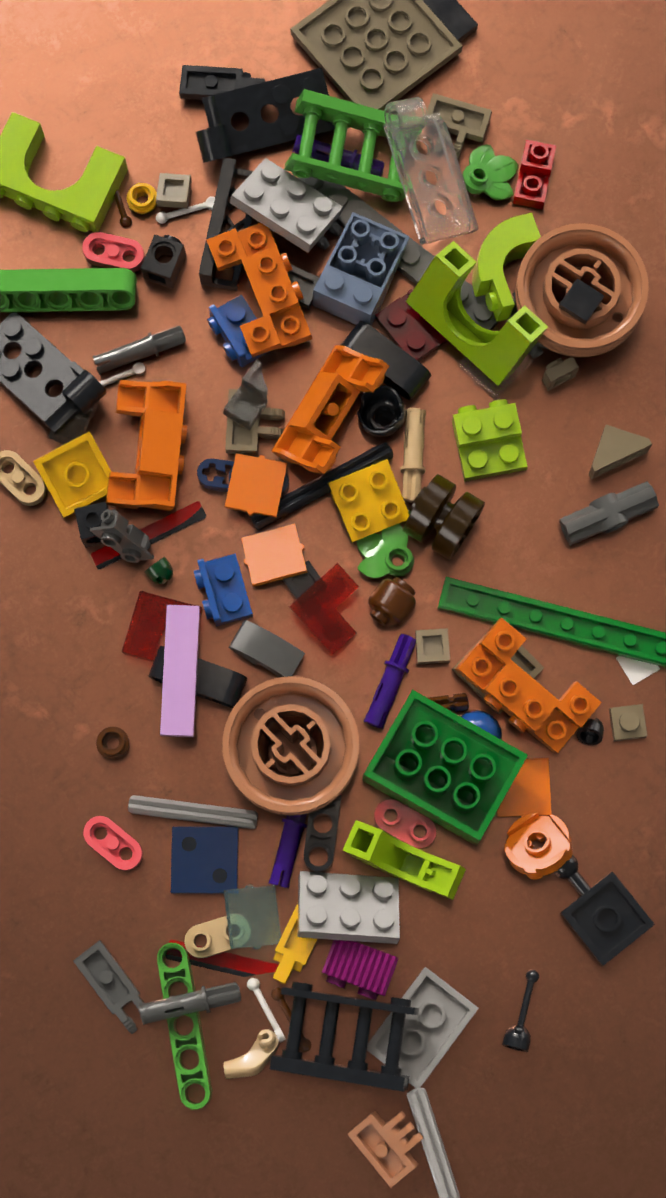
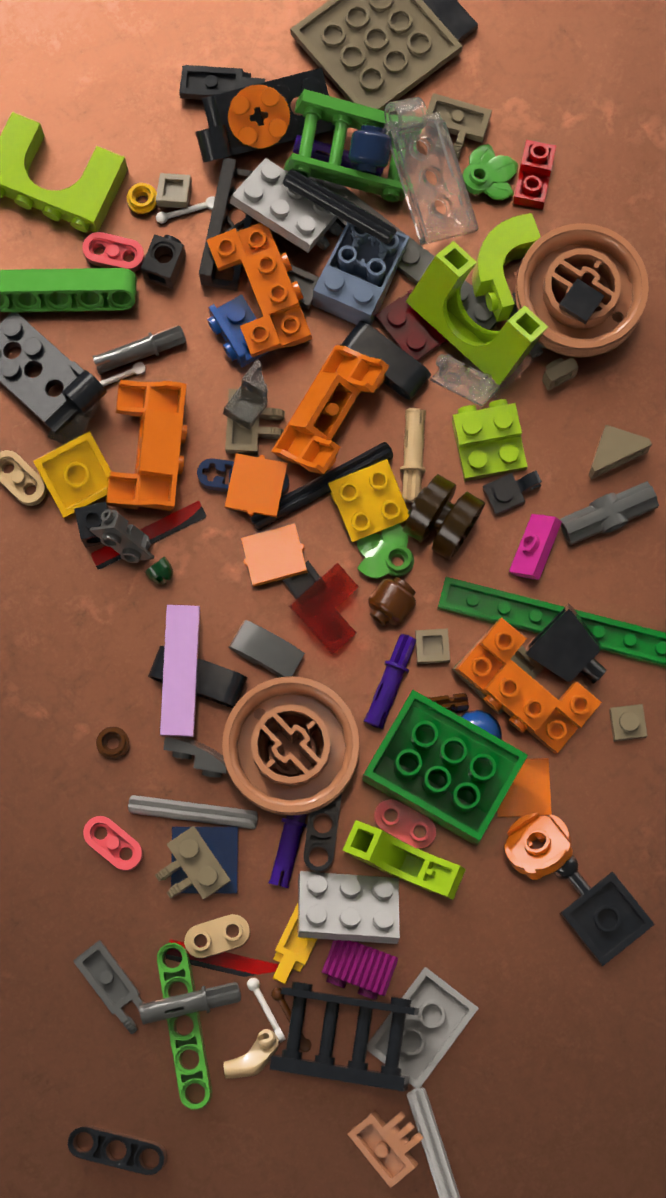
(100, 1150): none -> black beam
(125, 220): reddish brown hinge -> none
(148, 625): clear red plate -> none
(198, 864): none -> dark tan hinge
(205, 757): none -> dark grey slope
(224, 589): blue bracket -> none
(243, 107): none -> orange plate
(252, 916): clear light blue piece -> none
(339, 206): none -> black axle
(370, 148): none -> dark blue head
(381, 411): black hair -> none
(463, 381): none -> clear hinge
(507, 493): none -> black plate
(517, 1036): black hinge -> none
(535, 546): none -> dark pink plate
(567, 647): none -> black torso
(588, 737): black hinge -> none
(636, 669): white sticker -> none

